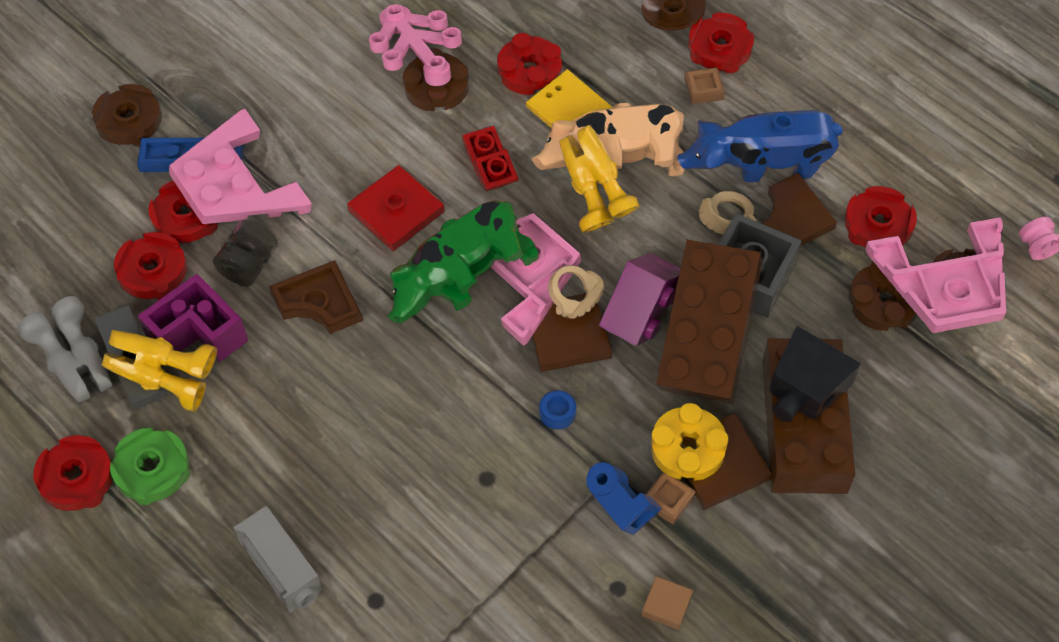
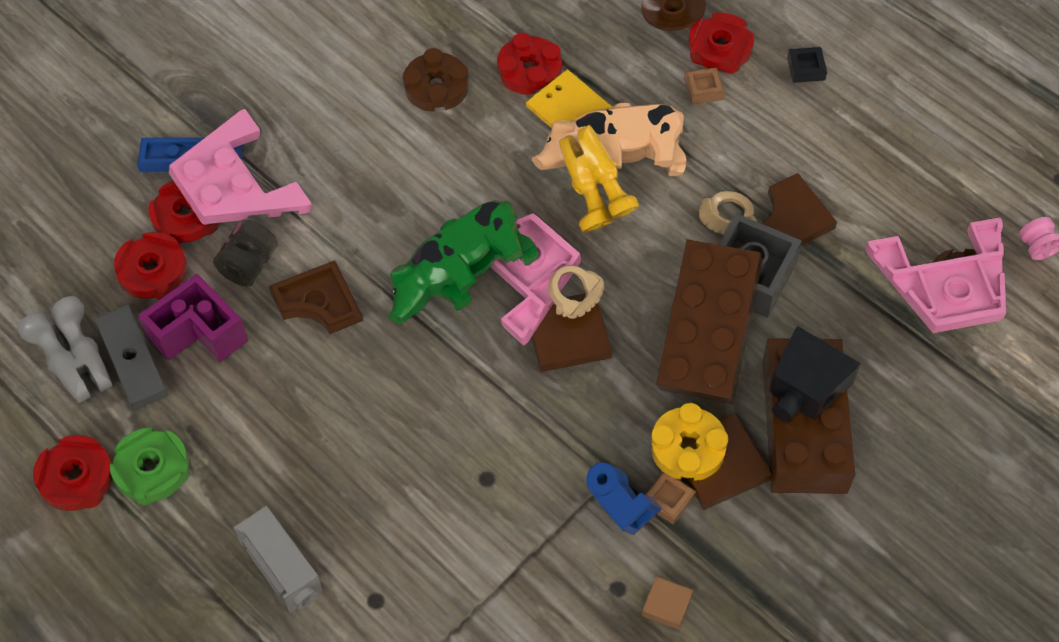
(128, 130): reddish brown plate -> none
(147, 368): yellow piece -> none
(395, 207): red plate -> none
(400, 20): bright pink plant -> none
(489, 158): red slope -> none
(557, 409): blue tile -> none
(639, 297): magenta brick -> none
(766, 141): blue animal -> none
(807, 64): none -> black plate
(870, 309): reddish brown plate -> none
(875, 201): red plate -> none

